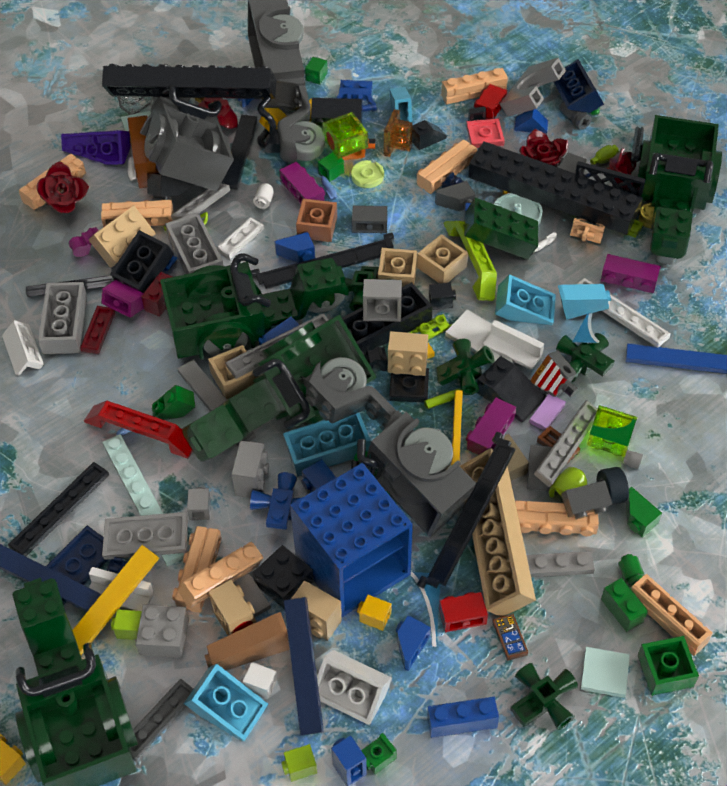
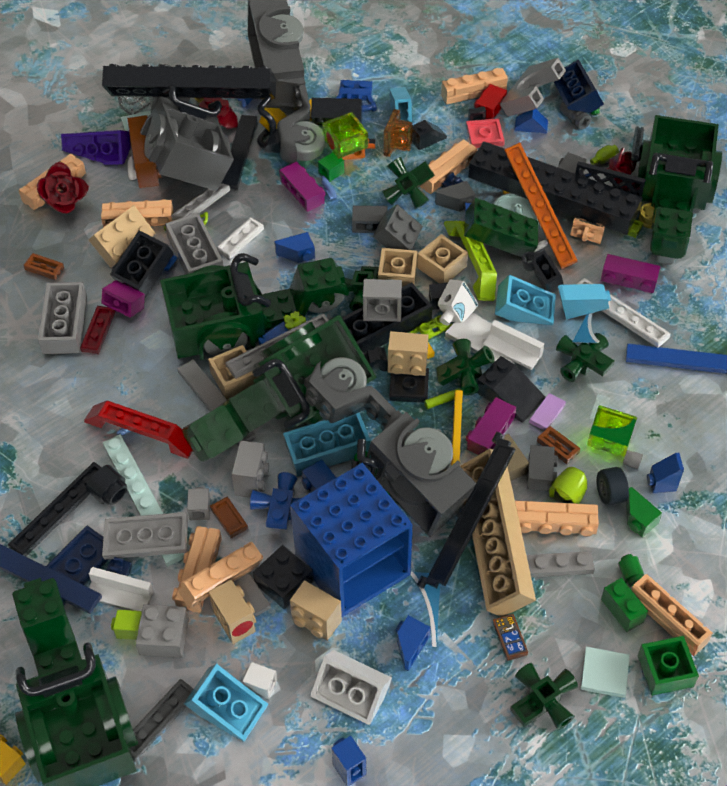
(22, 347): white panel -> none
(42, 268): none -> dark orange tile
(81, 245): magenta leg -> none
(89, 283): black axle -> none
(107, 485): none -> black piece
(114, 596): yellow tile -> none
(153, 297): dark red brick -> none
(165, 187): black slope -> none
(174, 403): green slope -> none
(229, 517): none -> dark orange tile
(250, 644): medium nougat slope -> none
(263, 196): white brick -> none
(294, 320): none -> lime plant
(299, 763): lime brick -> none
(303, 666): dark blue tile -> none
(316, 70): green brick -> none
(317, 219): nougat brick -> none
(343, 258): black piece -> none
(367, 174): yellowish green tile -> none
(374, 612): yellow brick -> none
(378, 762): green brick -> none
(397, 229): none -> dark grey brick
(408, 182): none -> dark green brick
(456, 302): none -> white torso
(462, 717): blue brick -> none
(463, 611): red brick -> none
(541, 206): none -> orange tile
(542, 149): dark red brick -> none
(544, 270): none -> black hinge
(555, 375): torso -> none
(566, 444): light grey tile -> none
(586, 499): dark grey brick -> none
(666, 474): none -> blue slope

